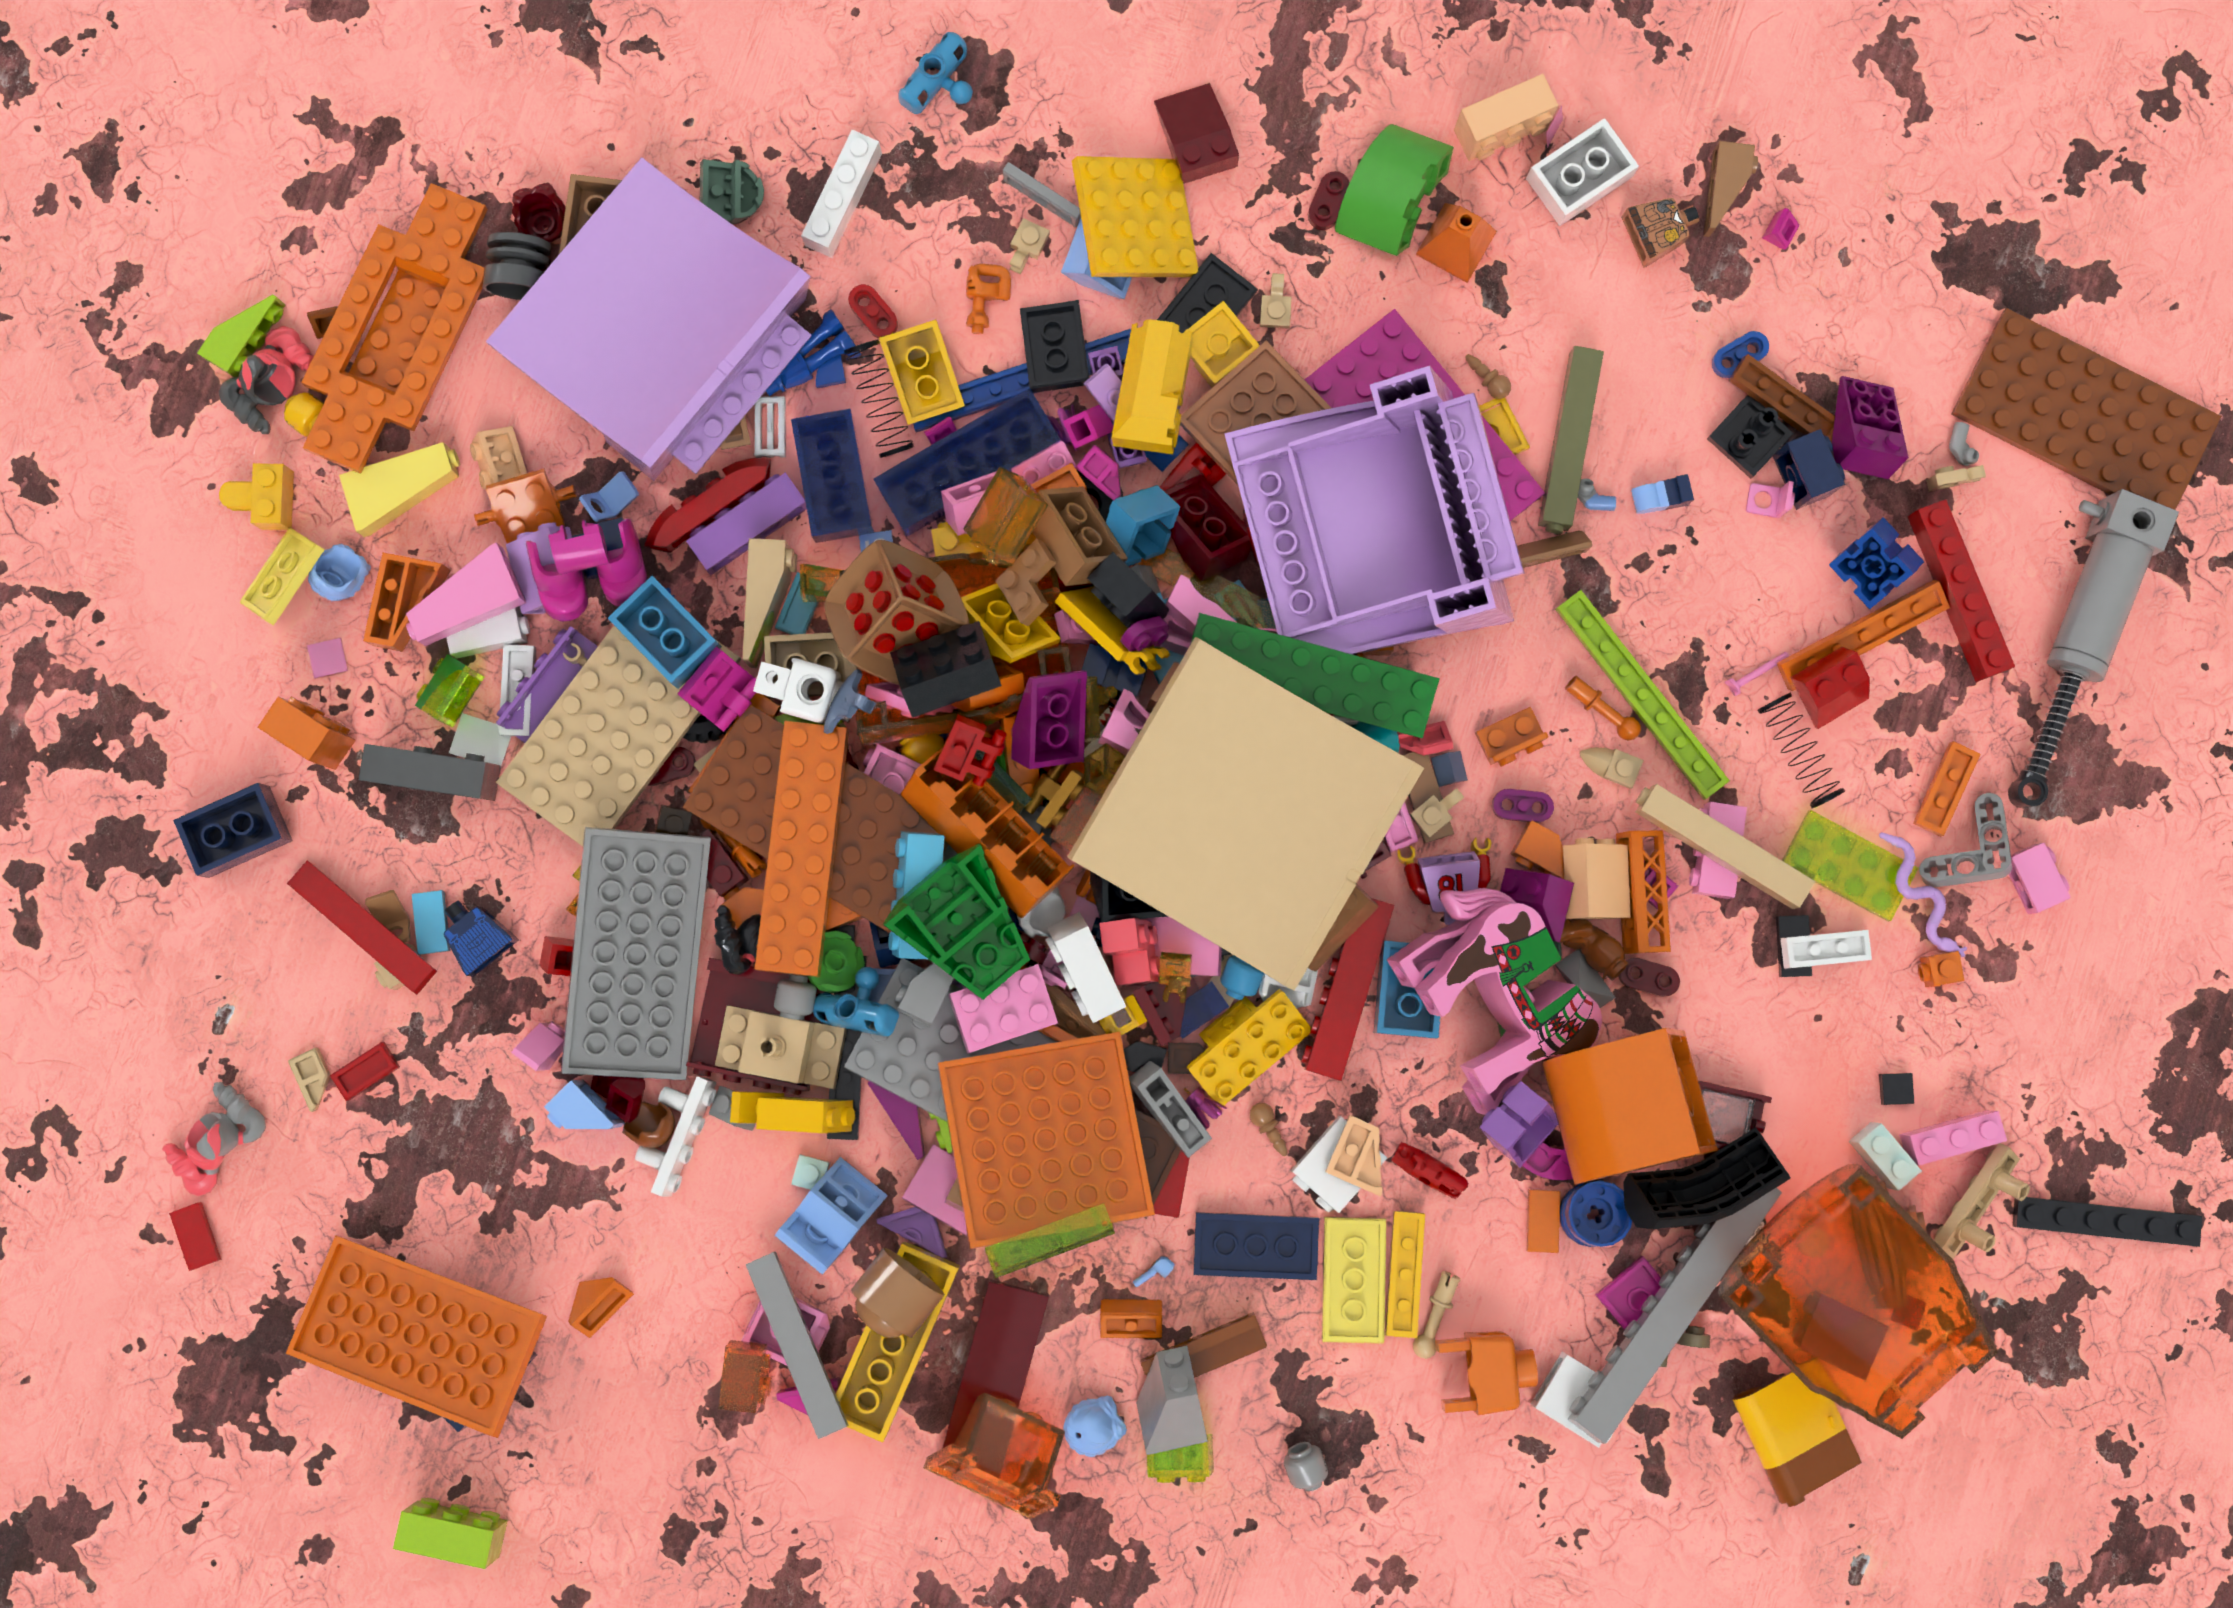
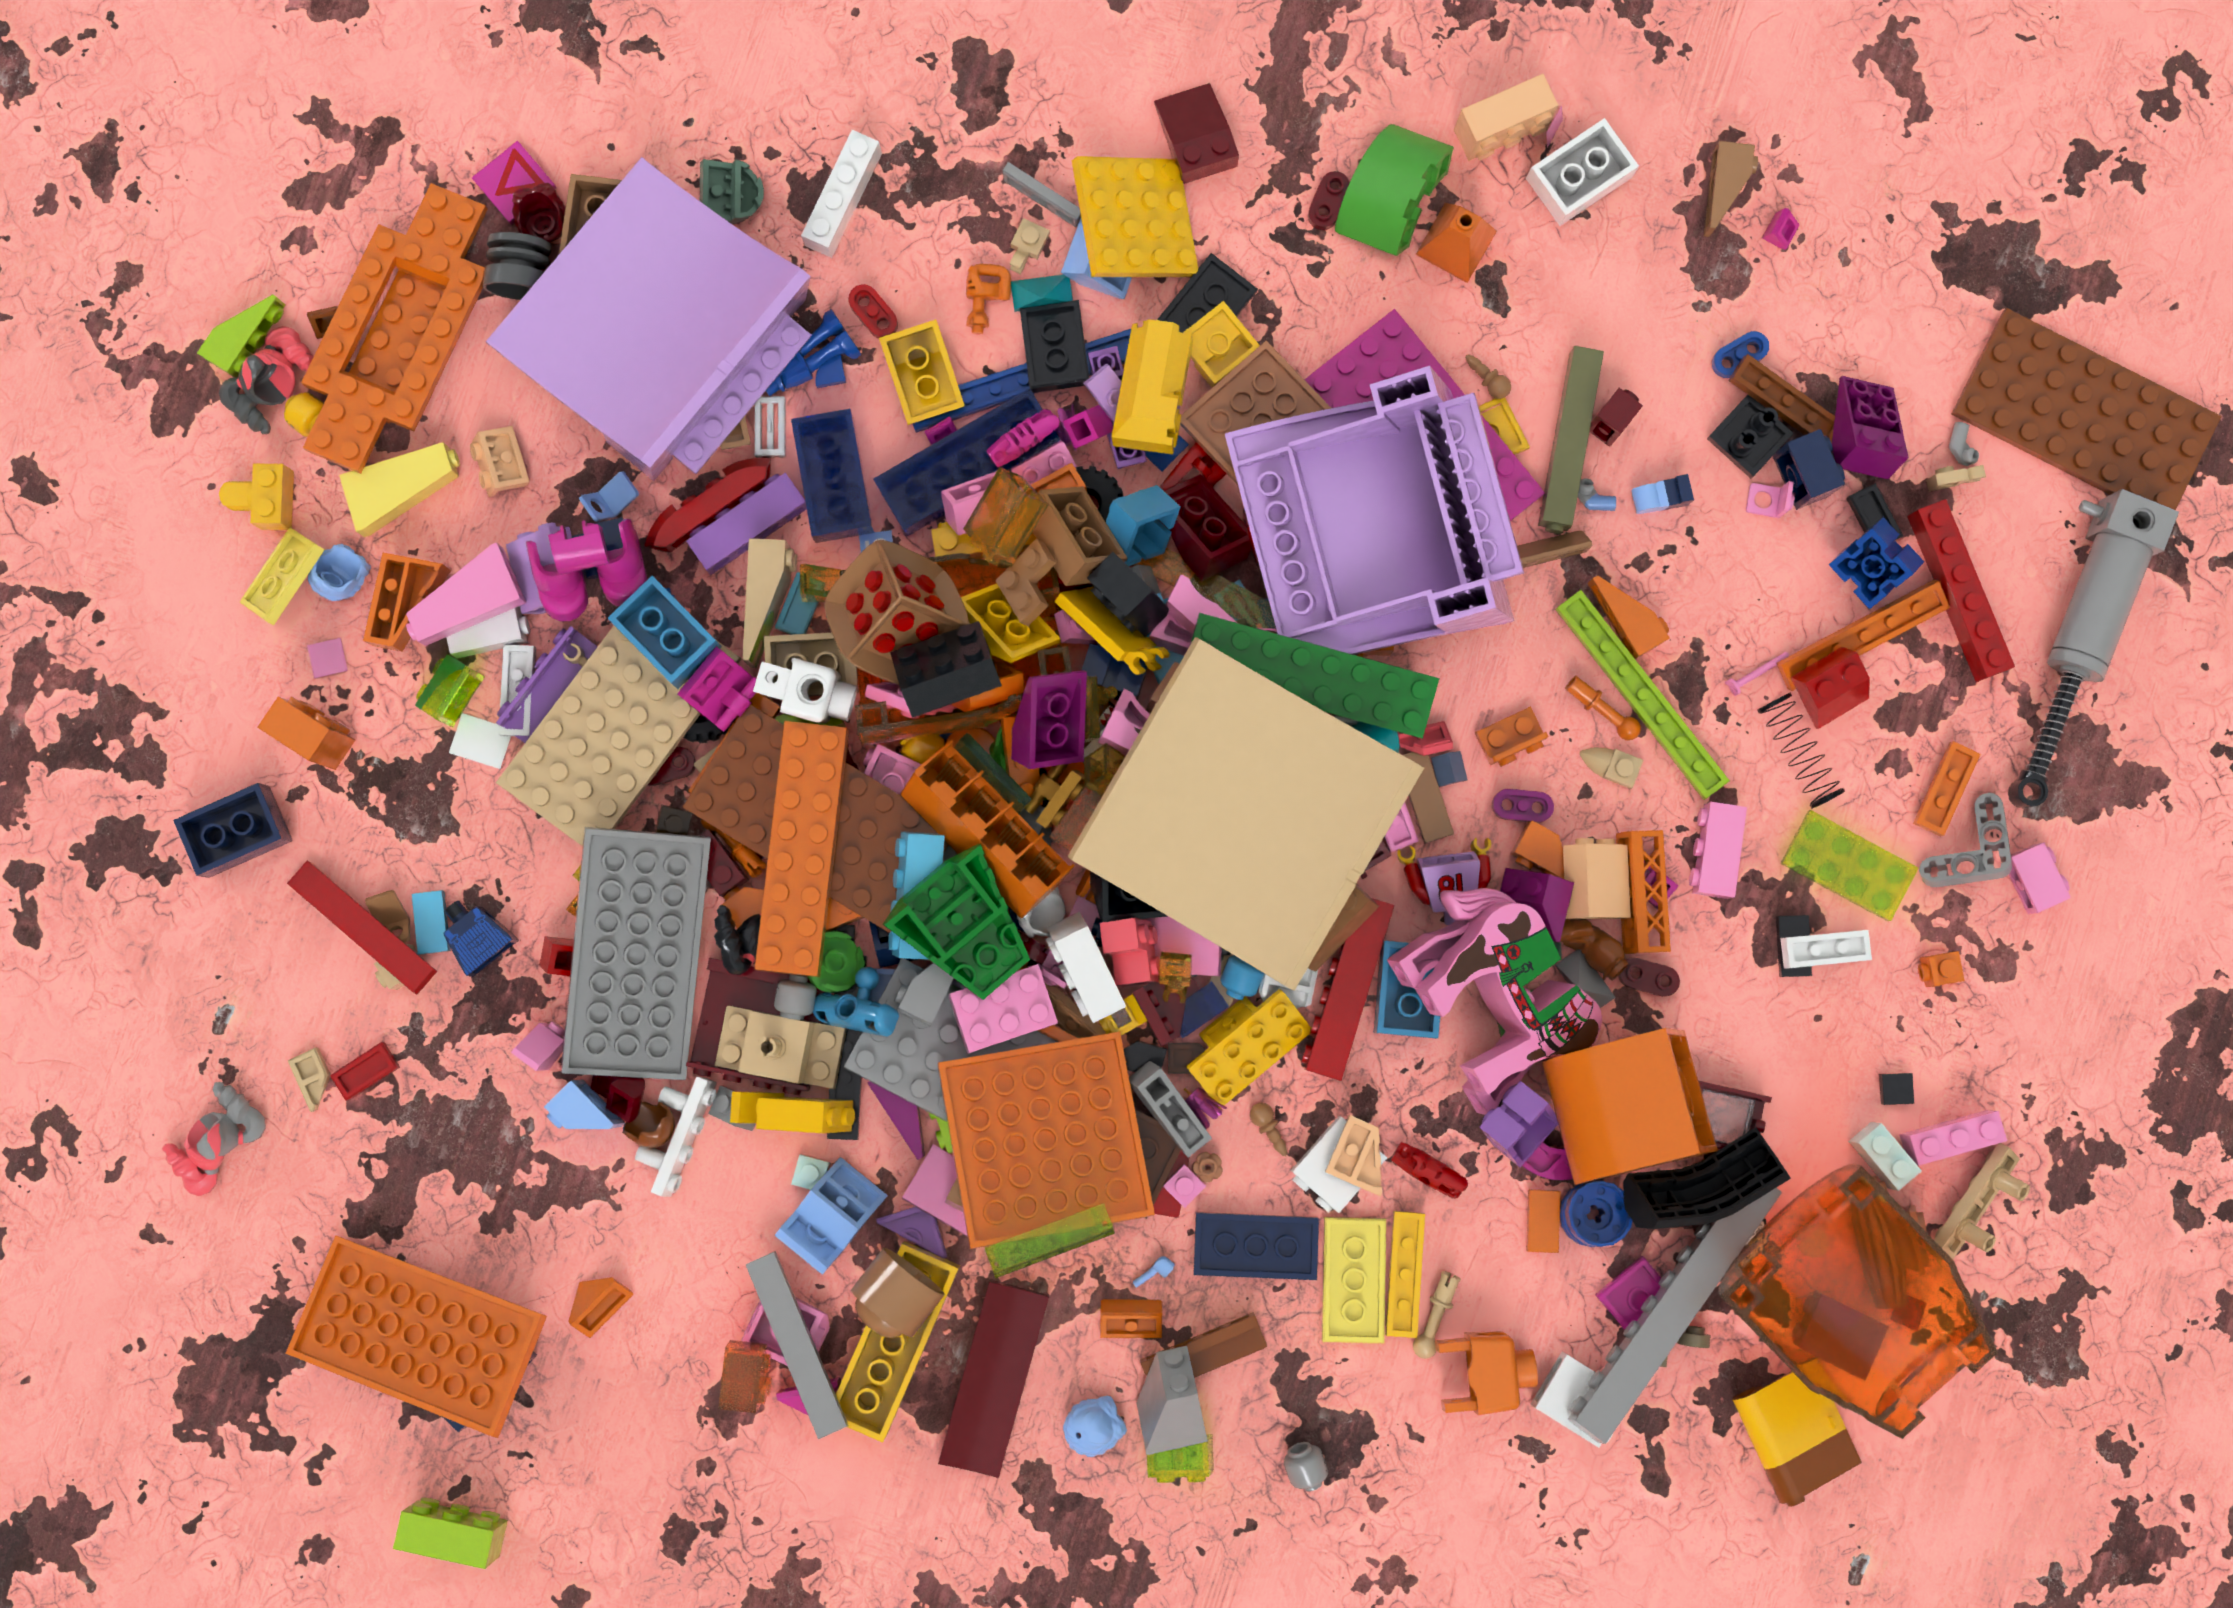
(195, 1236): red tile -> none
(430, 771): dark grey brick -> none
(507, 174): none -> dark pink tile
(524, 504): orange plate -> none
(847, 702): sand blue piece -> none
(863, 347): piece -> none
(945, 61): dark azure piece -> none
(960, 749): red plate -> none
(1003, 1456): clear orange windscreen -> none
(1023, 437): none -> dark pink hinge
(1041, 291): none -> teal slope
(1101, 471): dark pink tile -> none
(1145, 634): magenta plate -> none
(1184, 1185): none -> bright pink plate
(1215, 1163): none -> nougat plate
(1276, 307): tan plate -> none
(1434, 814): tan plate -> none
(1615, 416): none -> dark red brick
(1633, 622): none -> orange slope
(1658, 228): nougat torso -> none
(1724, 846): tan brick -> none
(1870, 508): none -> black tile
(1943, 943): lavender animal -> none
(2108, 1221): black plate -> none

